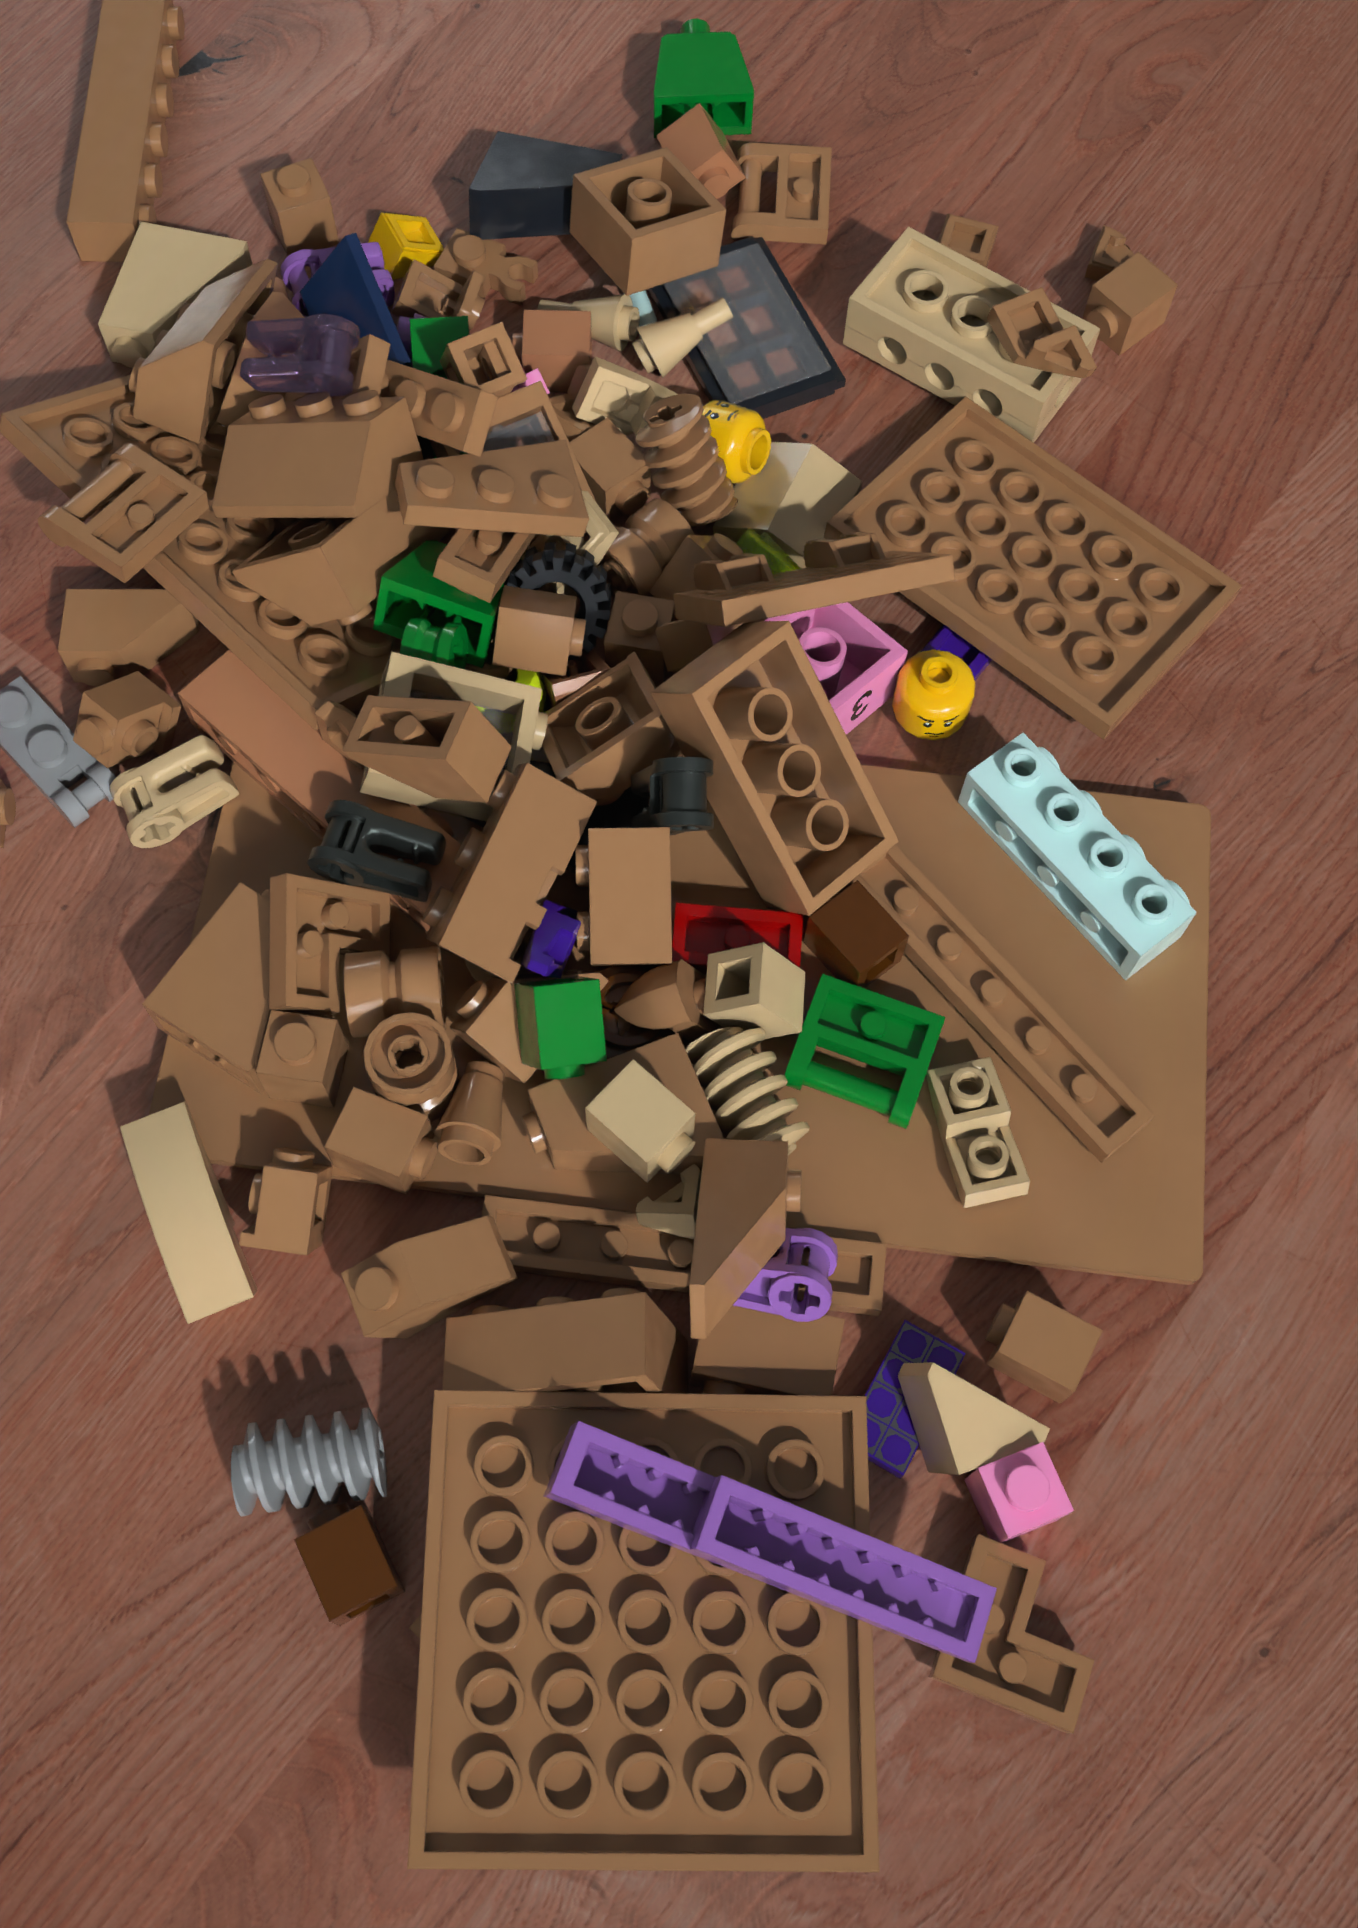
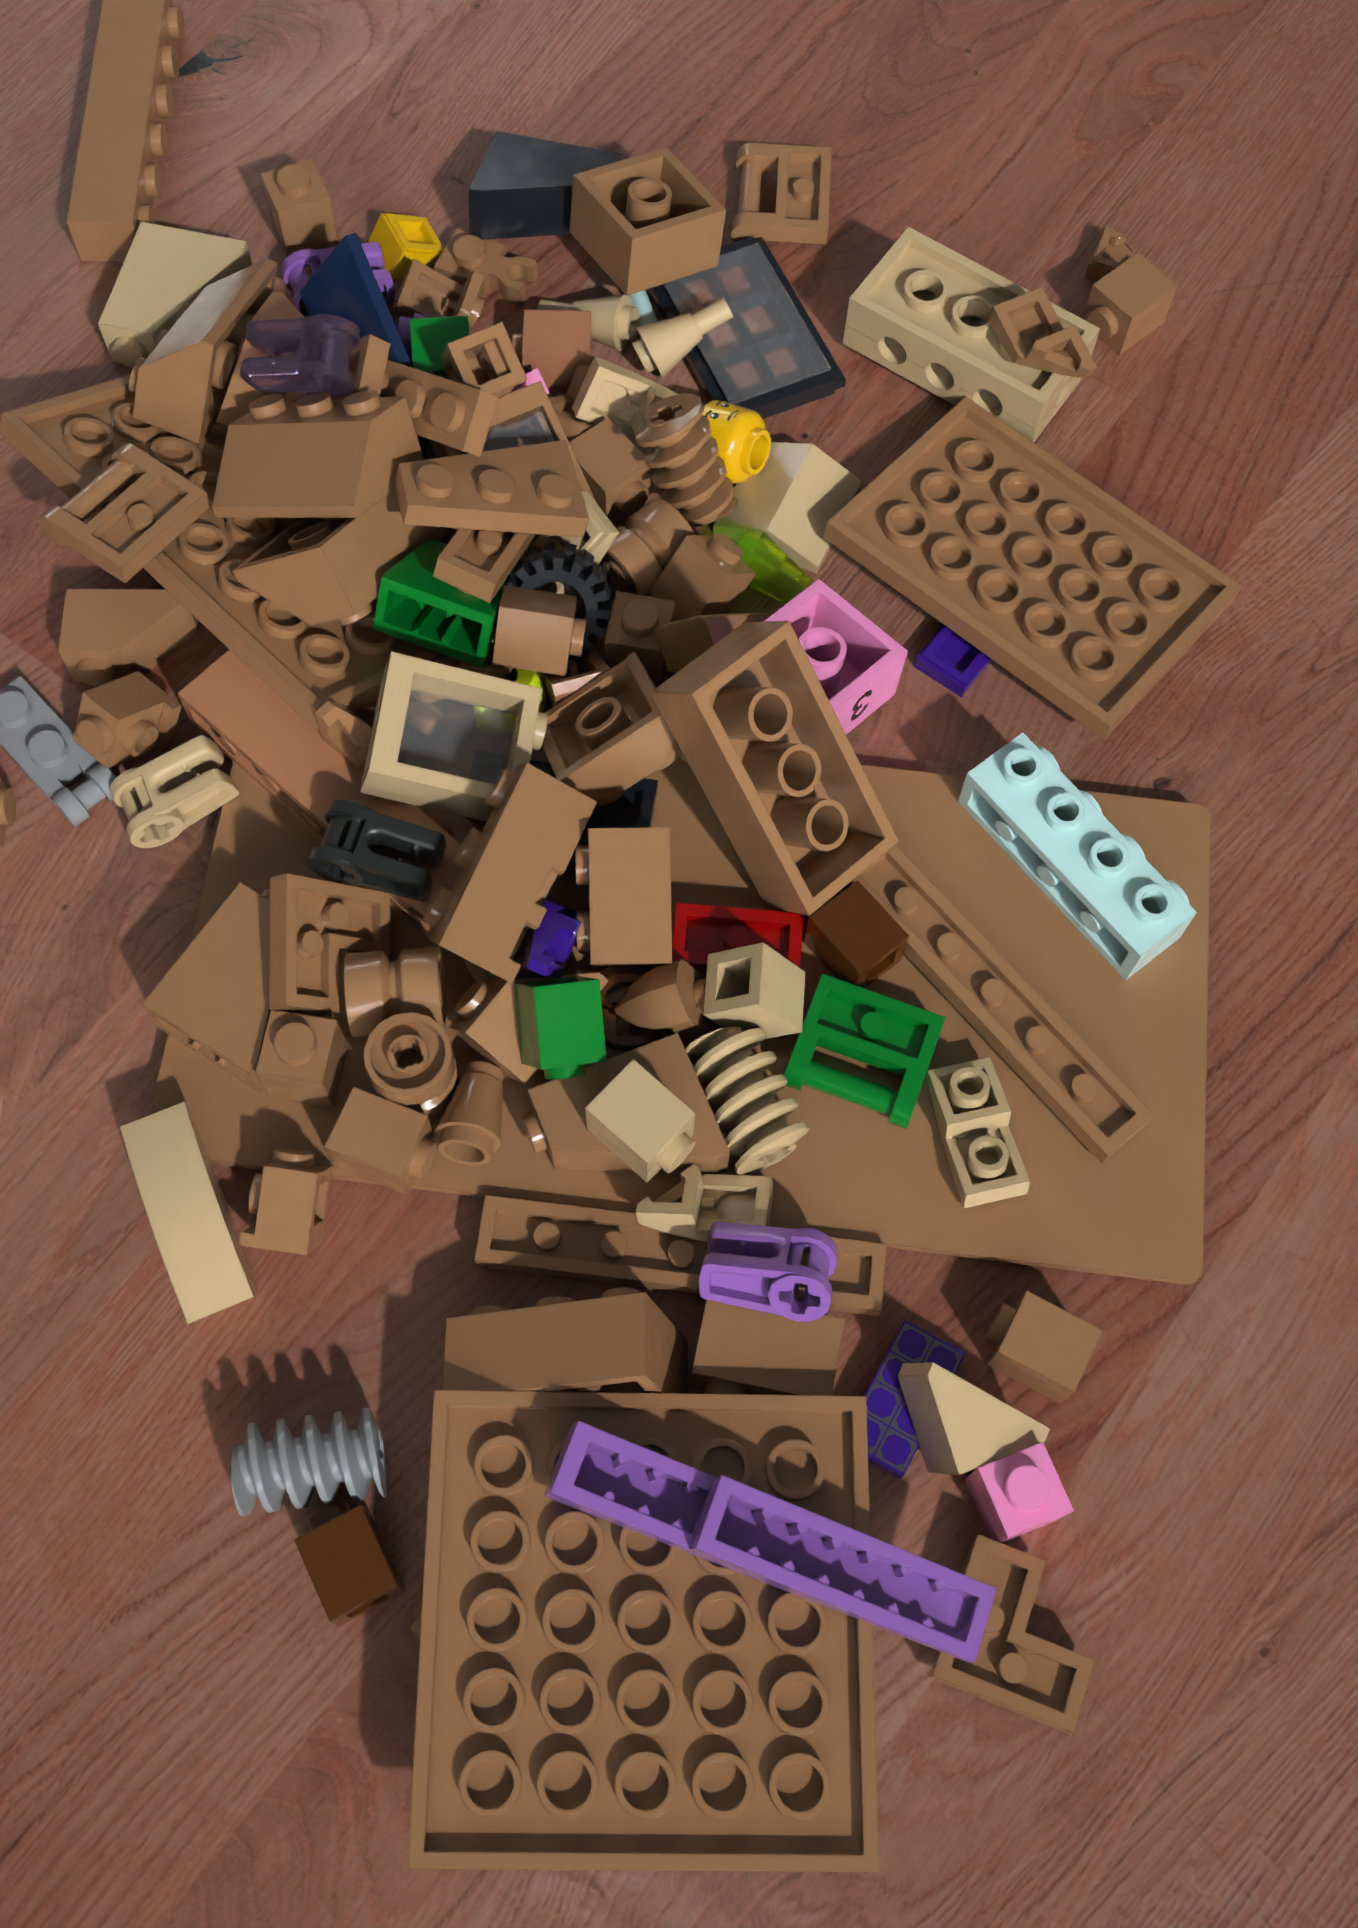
(427, 1278): medium nougat slope -> none
(430, 746): medium nougat slope -> none
(436, 644): green wheel -> none
(676, 794): pearl dark grey piece -> none
(703, 70): green torso -> none
(703, 150): nougat brick -> none
(737, 1222): medium nougat slope -> none
(834, 574): medium nougat hinge -> none
(933, 694): yellow head -> none
(969, 238): medium nougat tile -> none

